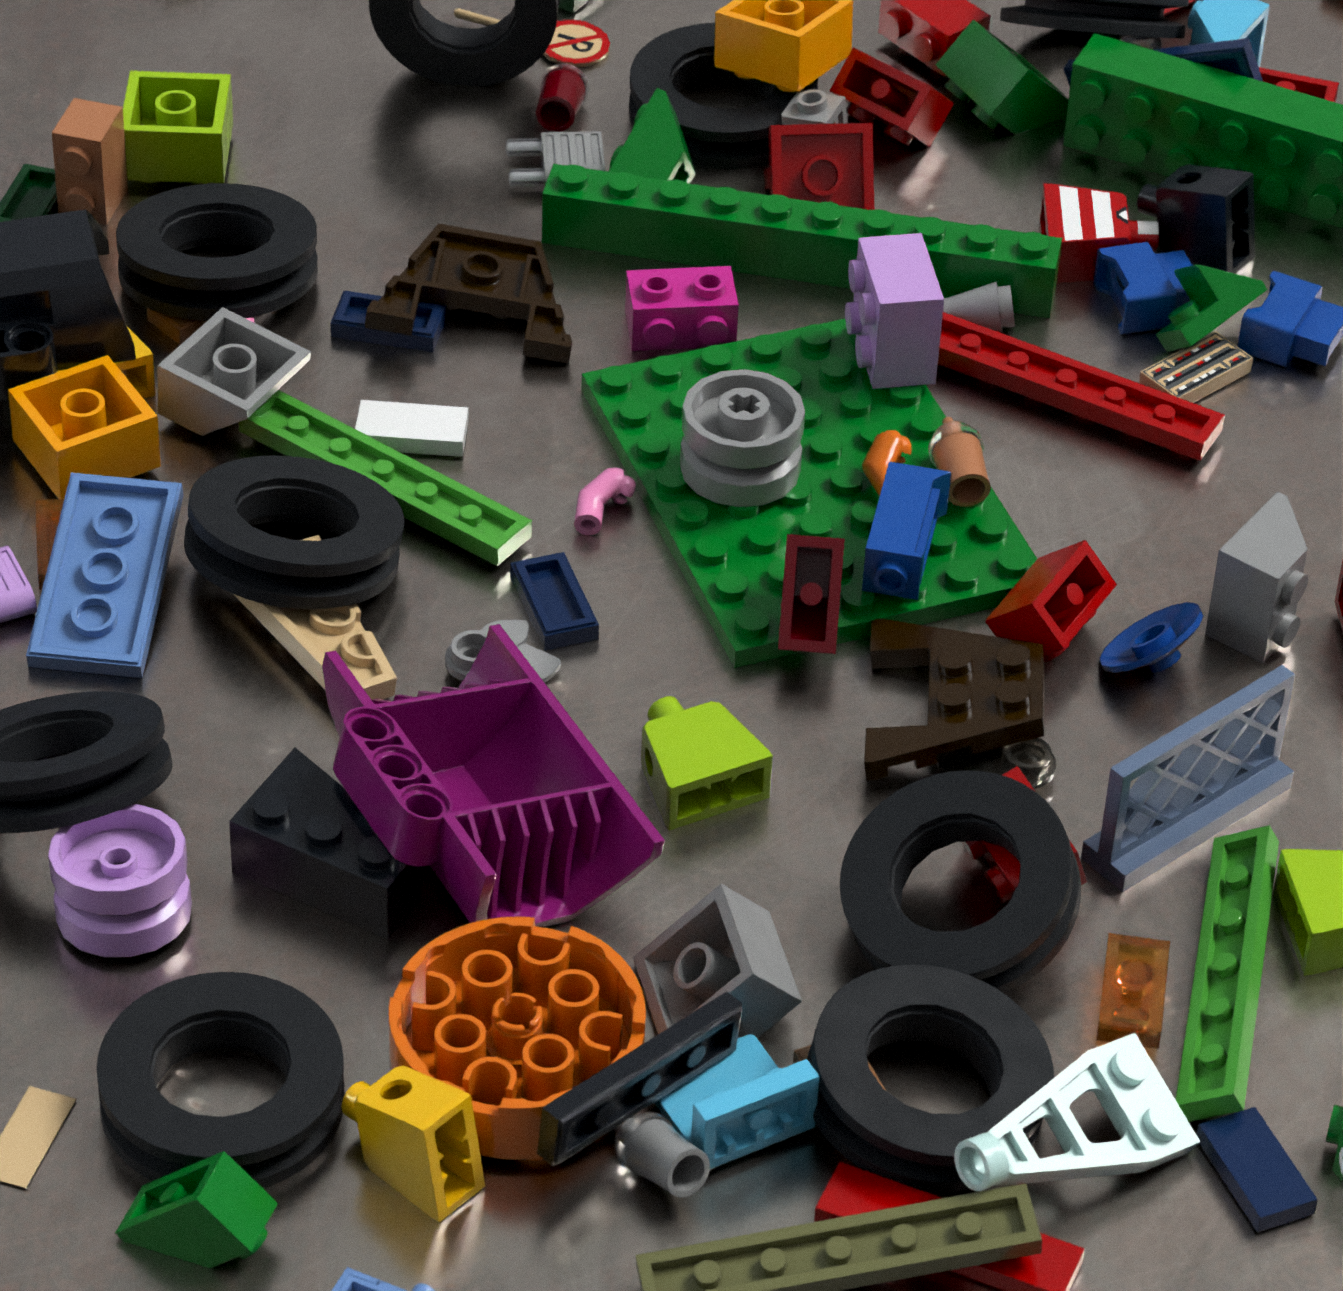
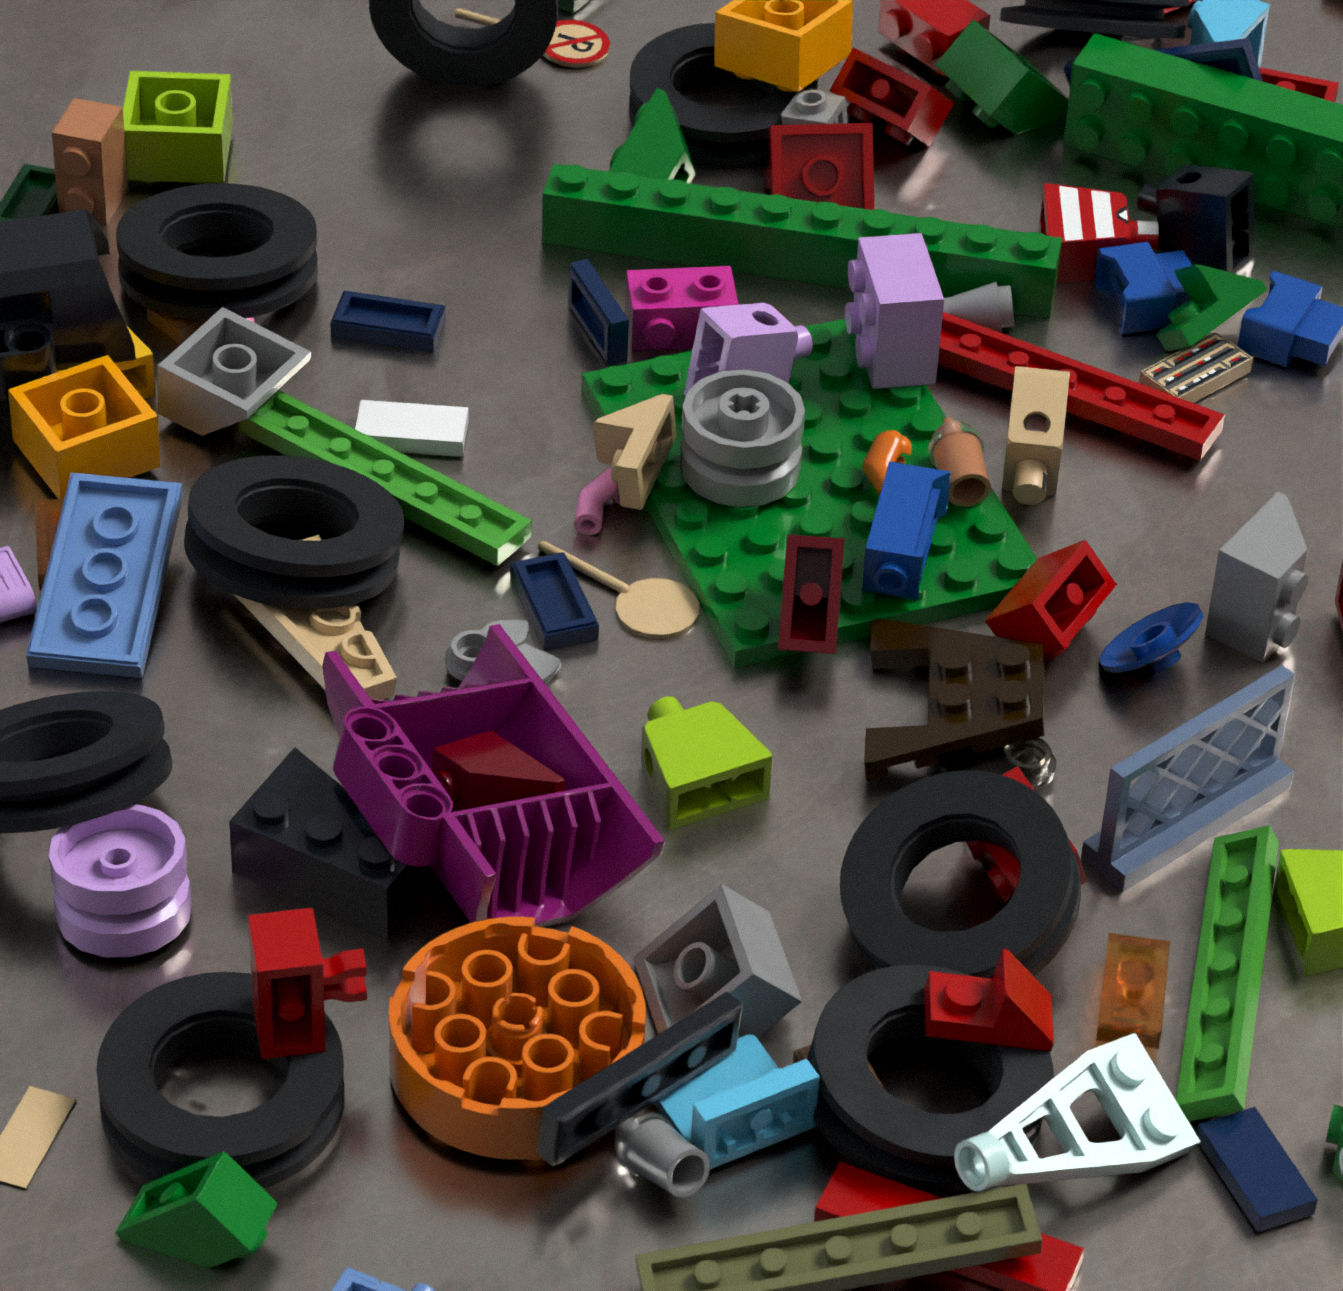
(294, 981): none -> red brick
(418, 1138): yellow torso -> none
(481, 275): dark brown wing -> none
(490, 772): none -> dark red slope
(561, 95): dark red piece -> none
(561, 148): light grey piece -> none
(598, 312): none -> dark blue tile
(636, 445): none -> tan slope
(647, 607): none -> tan piece
(748, 339): none -> lavender torso
(997, 1011): none -> red slope
(1035, 456): none -> tan torso

